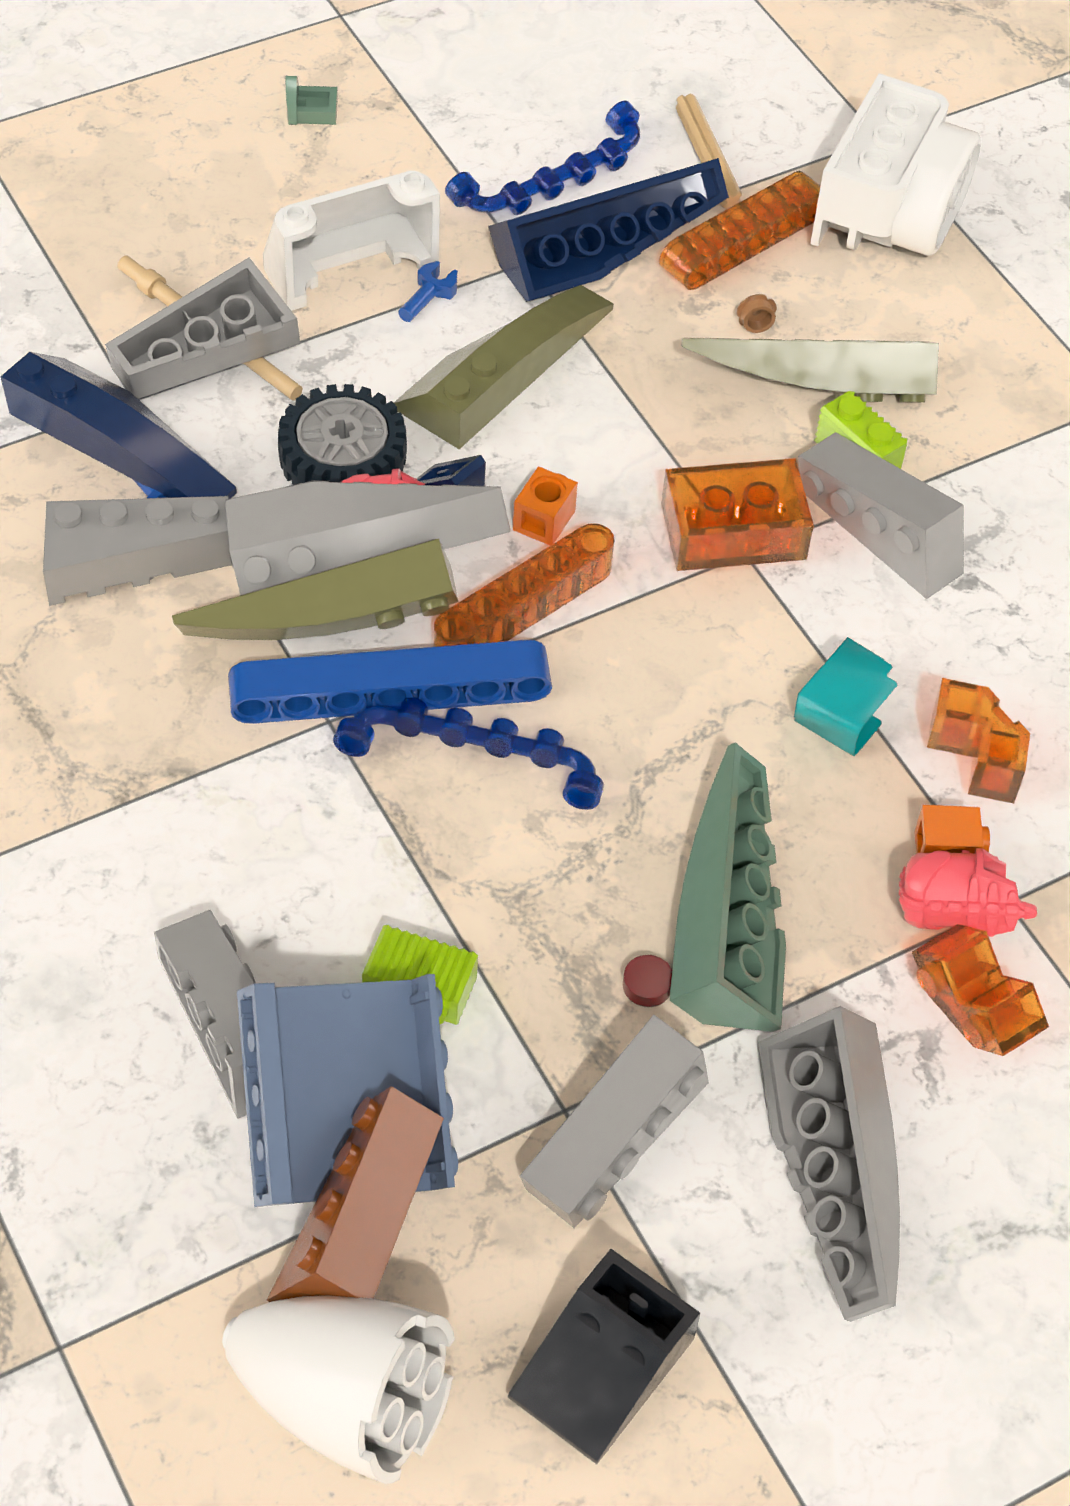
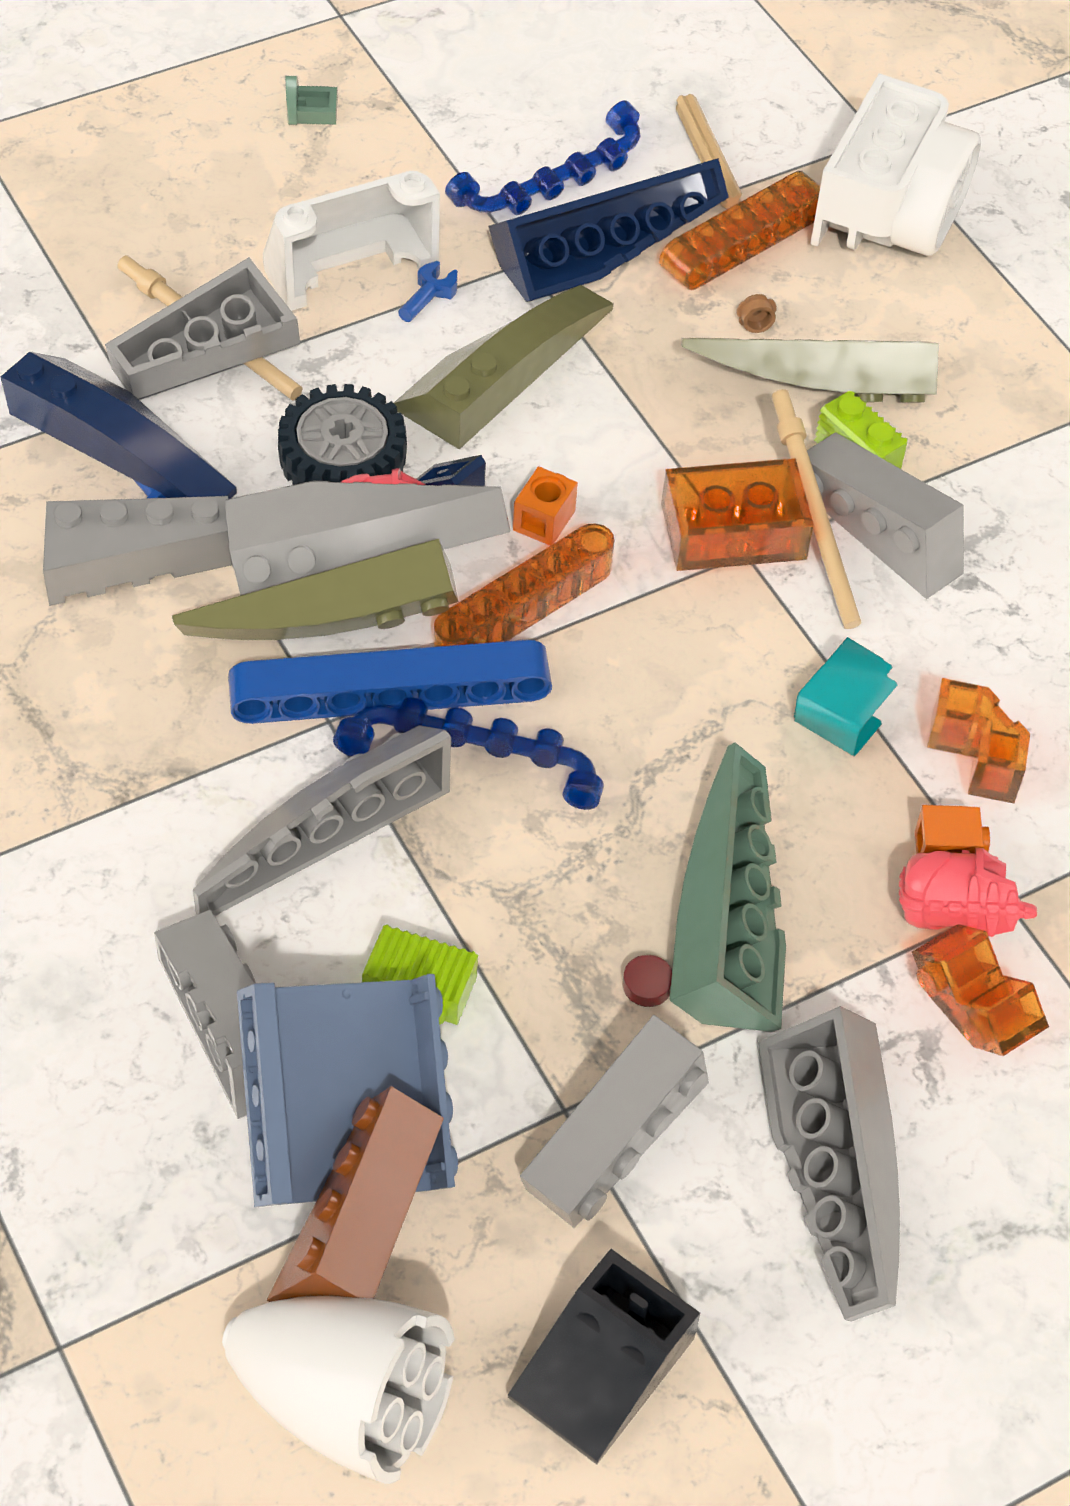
(331, 815): none -> light grey wedge
(792, 435): none -> tan bar

